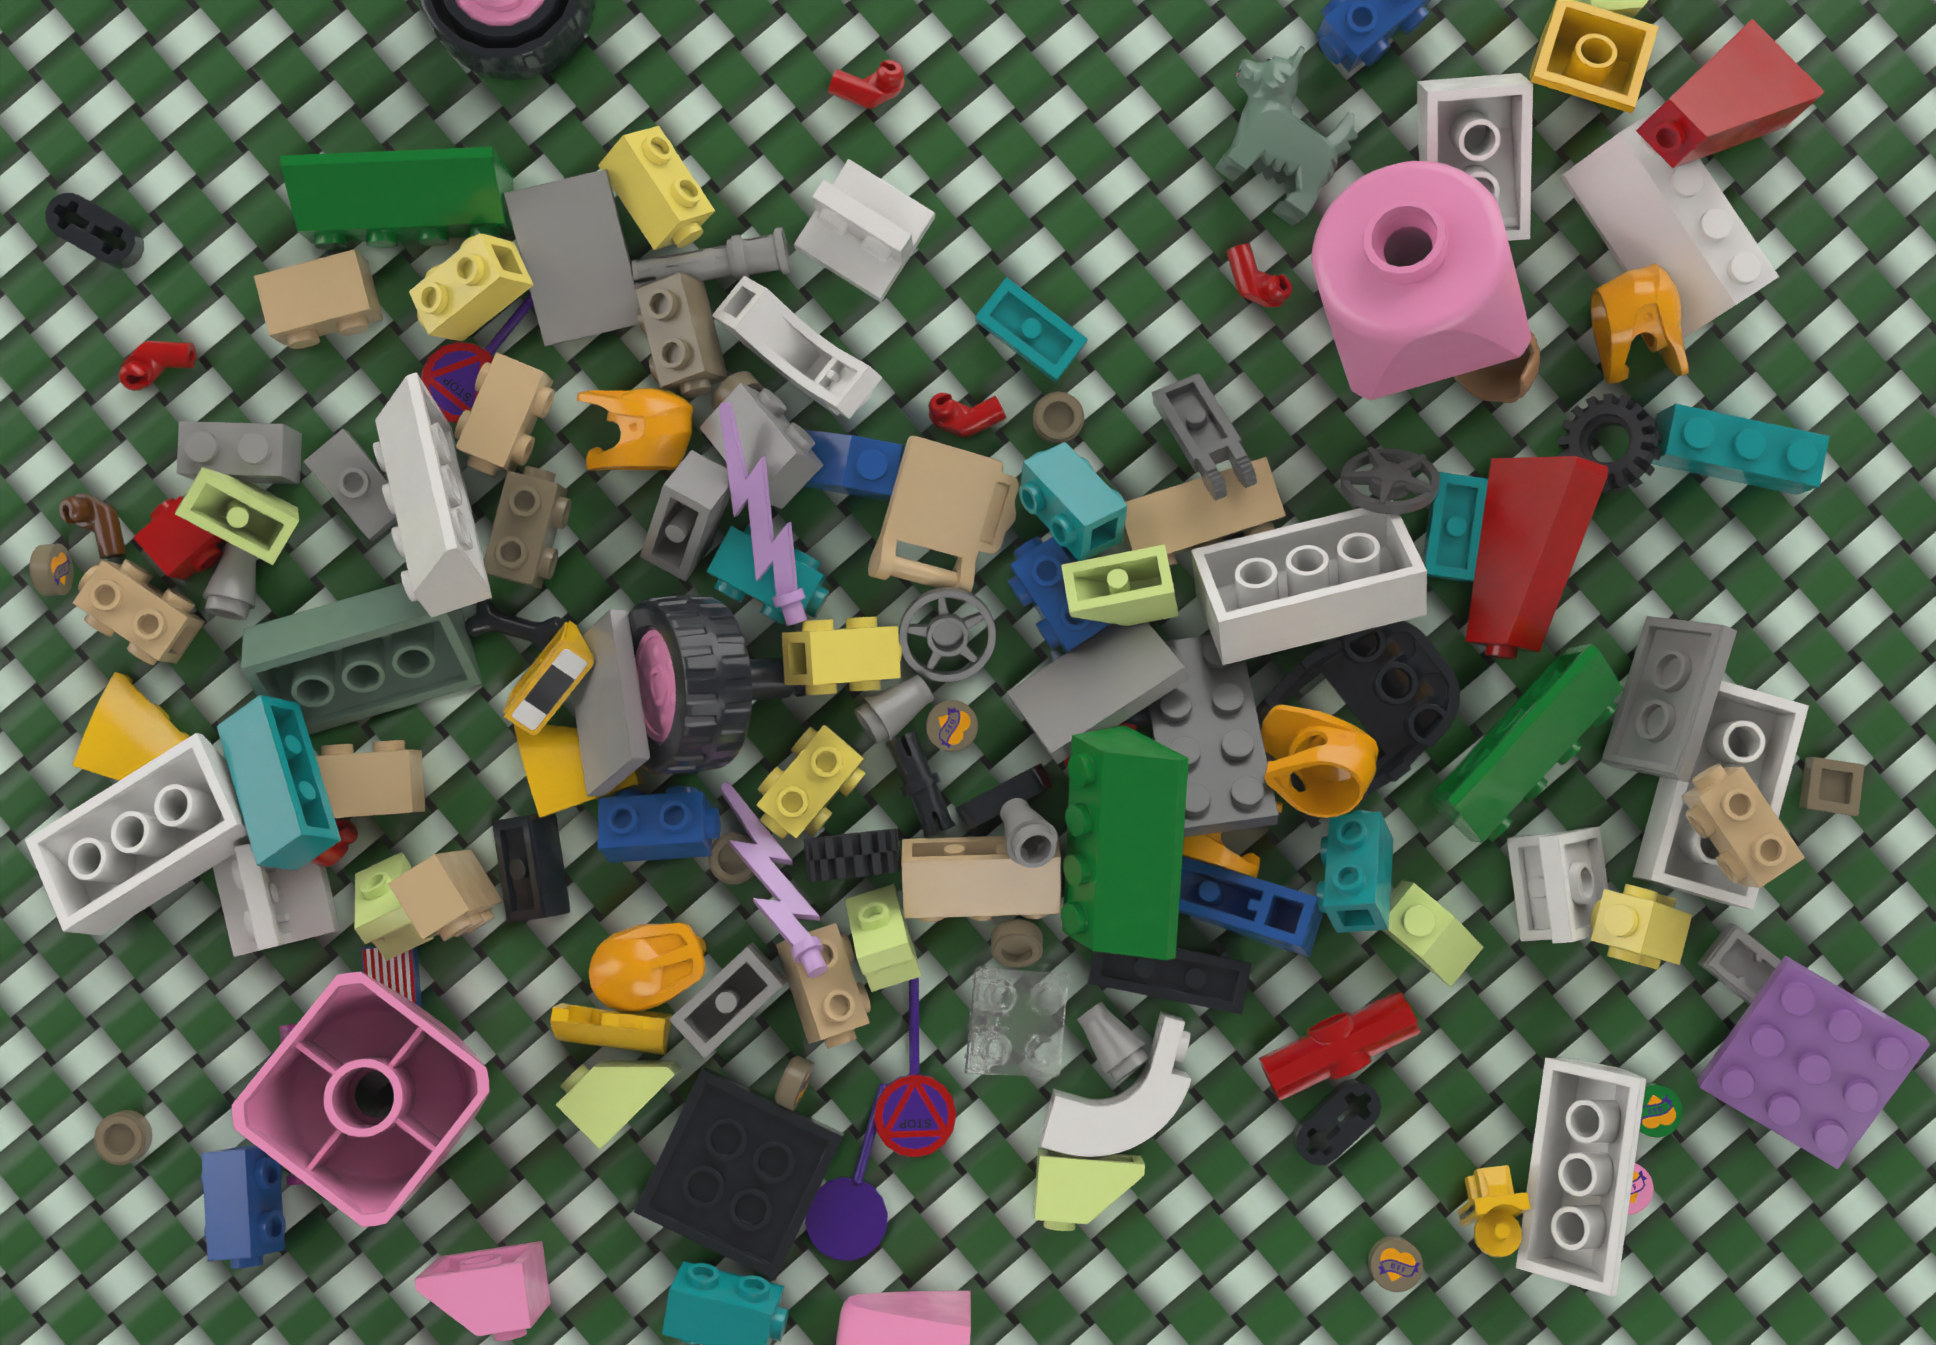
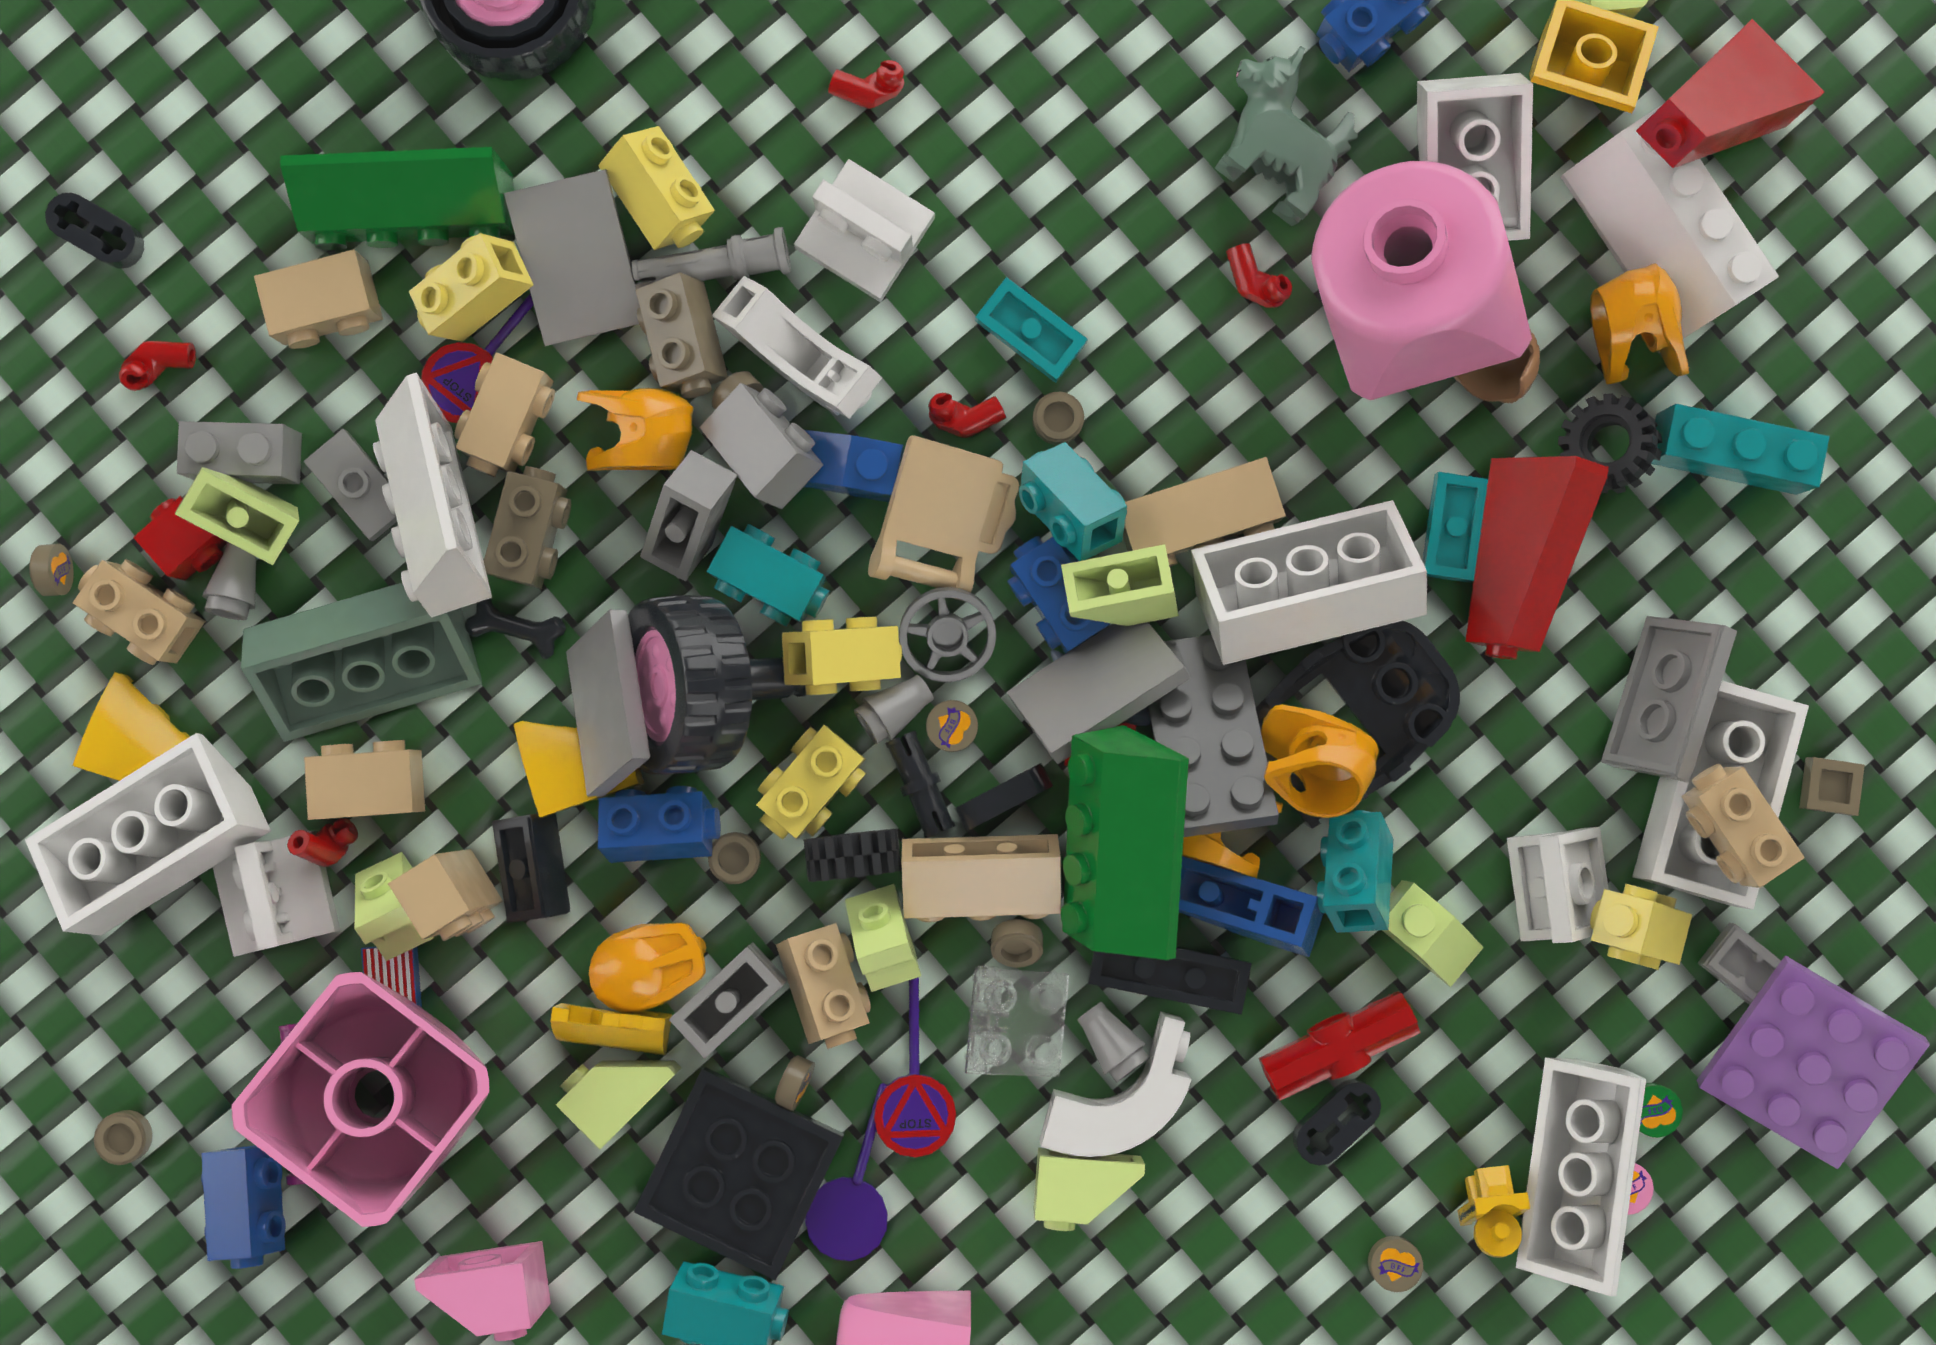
(98, 518): reddish brown arm -> none
(278, 783): teal brick -> none
(549, 680): slope -> none
(766, 549): lavender piece -> none
(789, 903): lavender piece -> none
(1028, 835): light grey cone -> none
(1203, 432): dark grey hinge -> none
(1390, 480): dark grey wheel -> none
(1527, 743): green slope -> none

